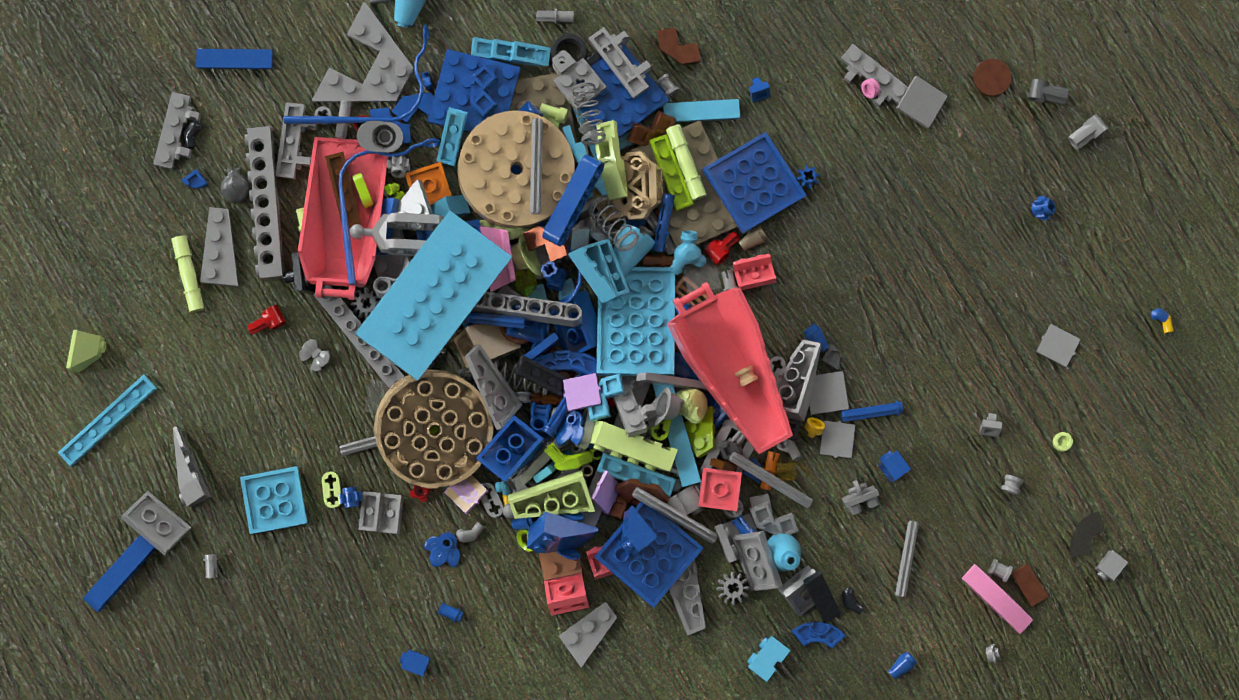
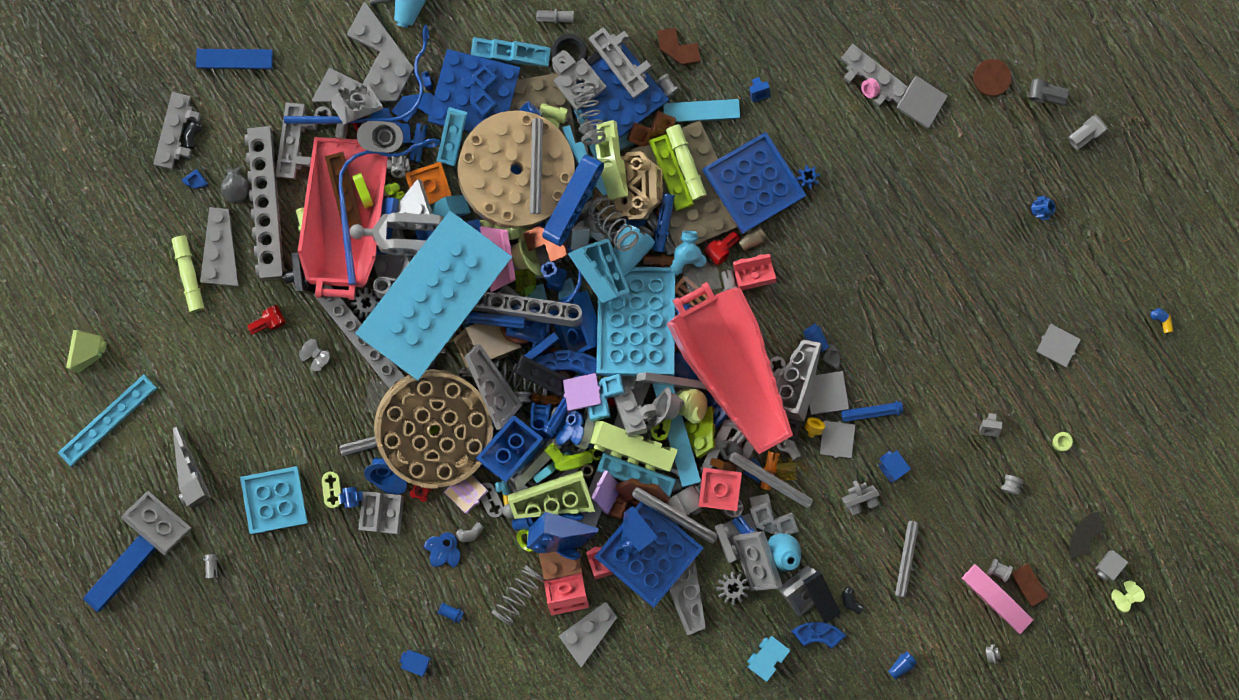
(355, 103): none -> light grey slope
(384, 477): none -> blue piece
(418, 138): none -> blue pin
(530, 572): none -> light grey piece
(746, 375): tan wheel -> none
(1134, 594): none -> yellowish green piece

